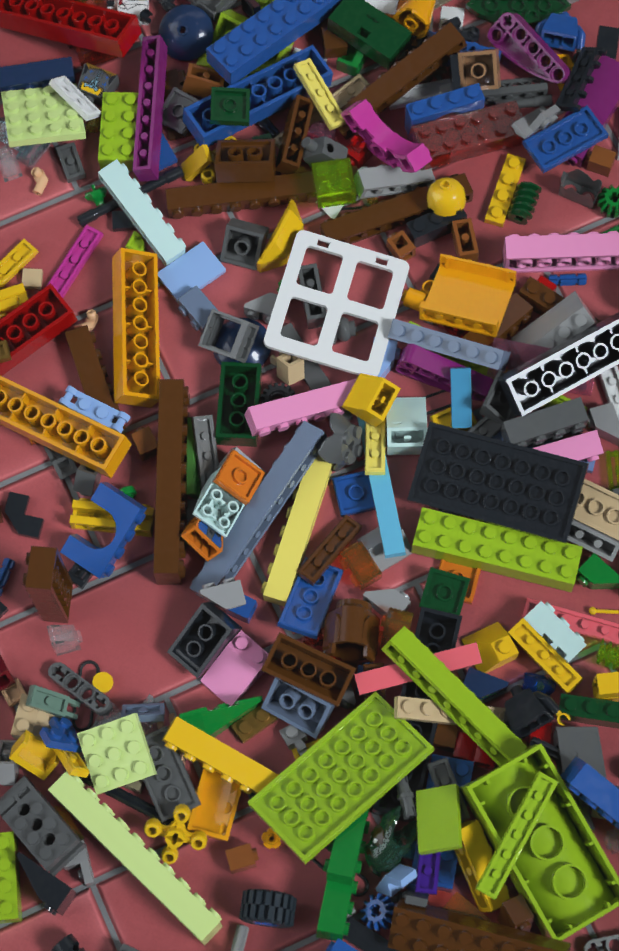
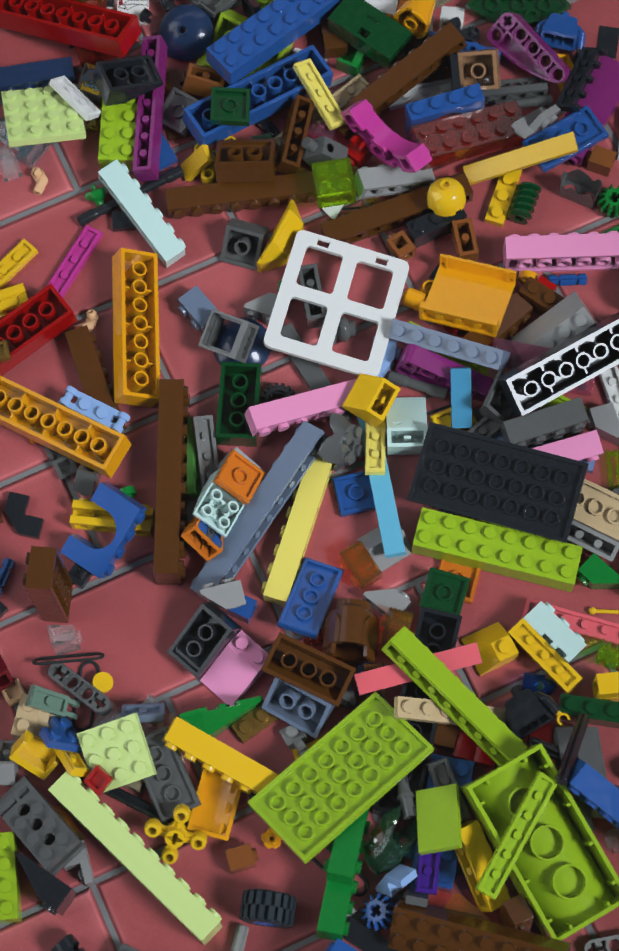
(32, 278): tan tile -> none
(68, 656): none -> black piece
(71, 162): dark grey plate -> none
(98, 780): none -> red tile
(126, 78): none -> black slope
(136, 242): lime tile -> none
(144, 443): dark orange brick -> none
(193, 268): light blue tile -> none
(289, 368): tan brick -> none
(329, 550): reddish brown tile -> none
(406, 381): none -> dark grey piece
(483, 684): dark blue slope -> none
(521, 158): none -> yellow tile
(525, 274): none -> light orange tile
(572, 749): none -> black axle

